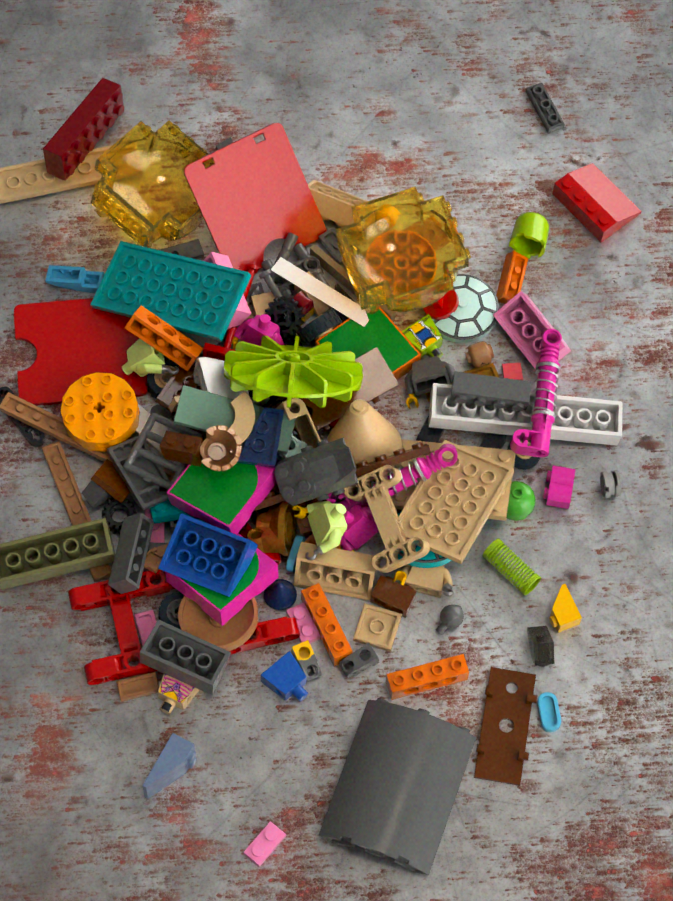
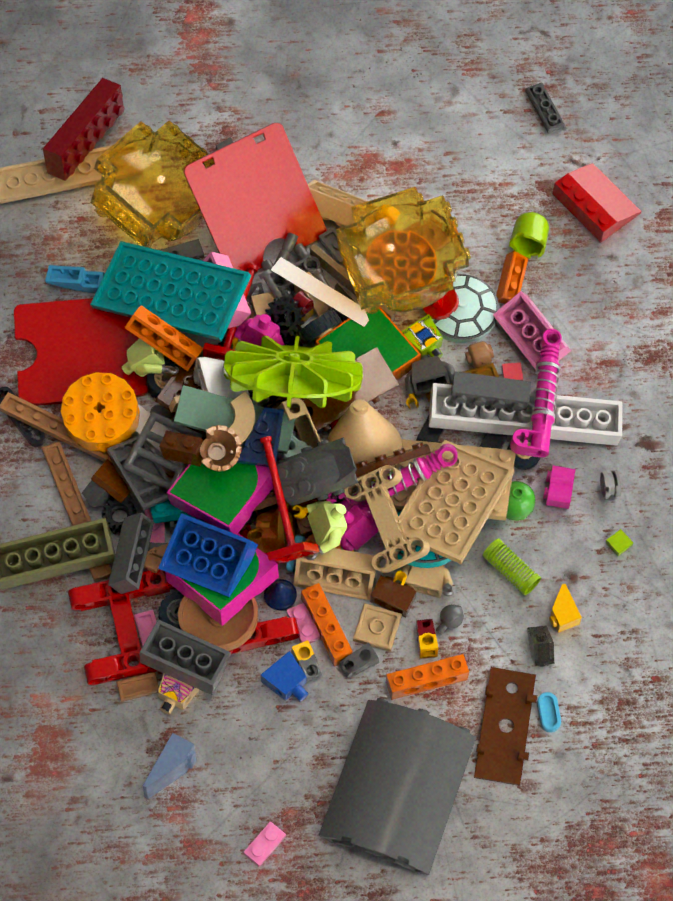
(292, 550): none -> red tile
(426, 638): none -> yellow leg
(619, 542): none -> lime tile

